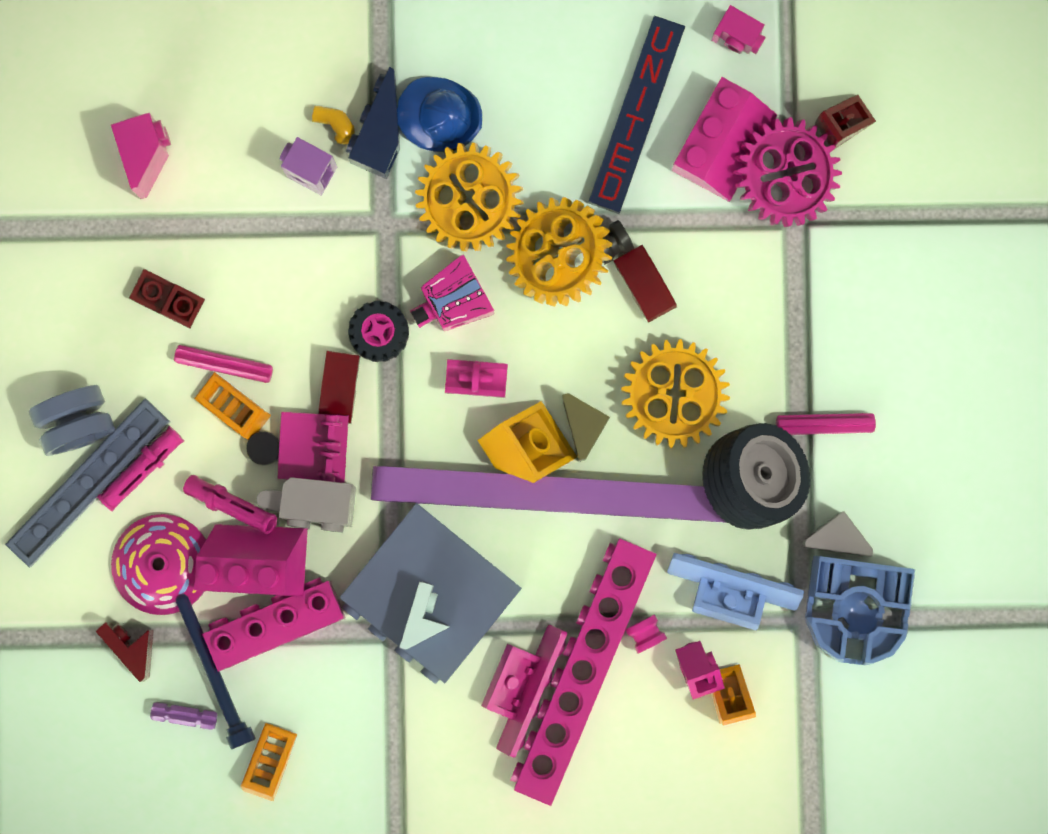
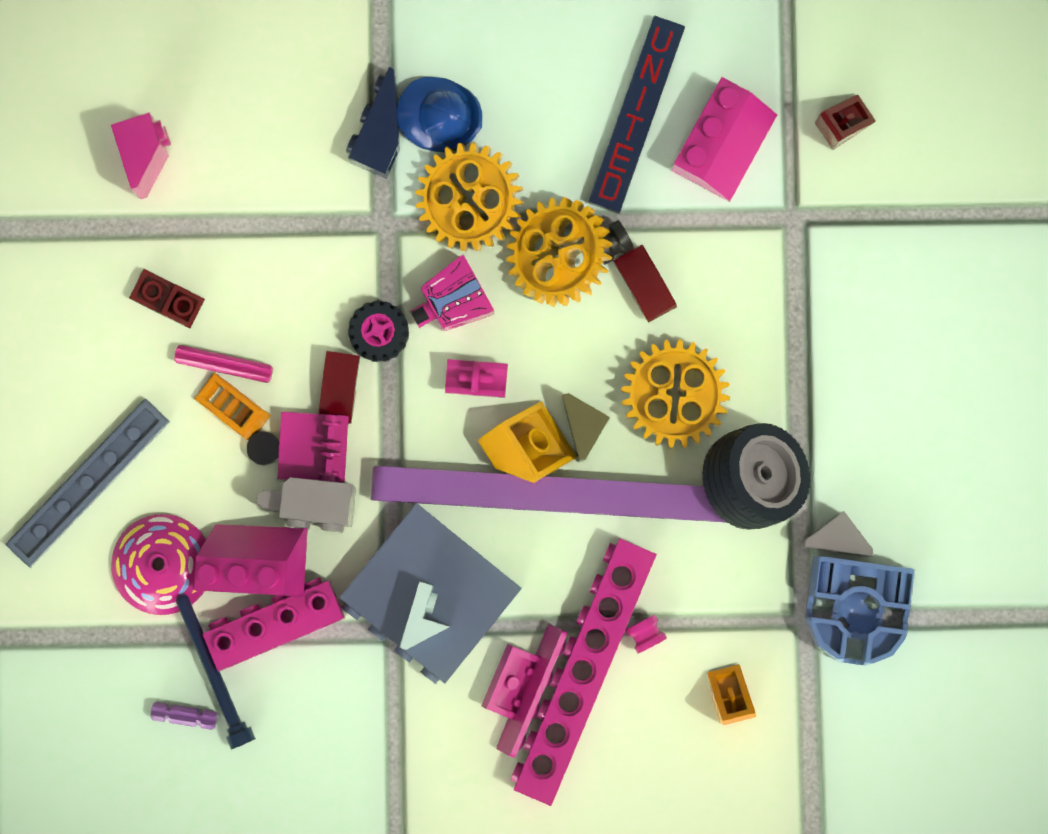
(71, 420): sand blue wheel -> none
(135, 656): dark red slope -> none
(141, 468): dark pink pin -> none
(218, 498): dark pink pin -> none
(259, 790): light orange slope -> none
(308, 165): medium lavender brick -> none
(337, 120): yellow arm -> none
(699, 670): dark pink brick -> none
(732, 594): light blue bracket -> none
(739, 32): dark pink brick -> none
(780, 143): dark pink gear -> none
(827, 423): dark pink axle -> none

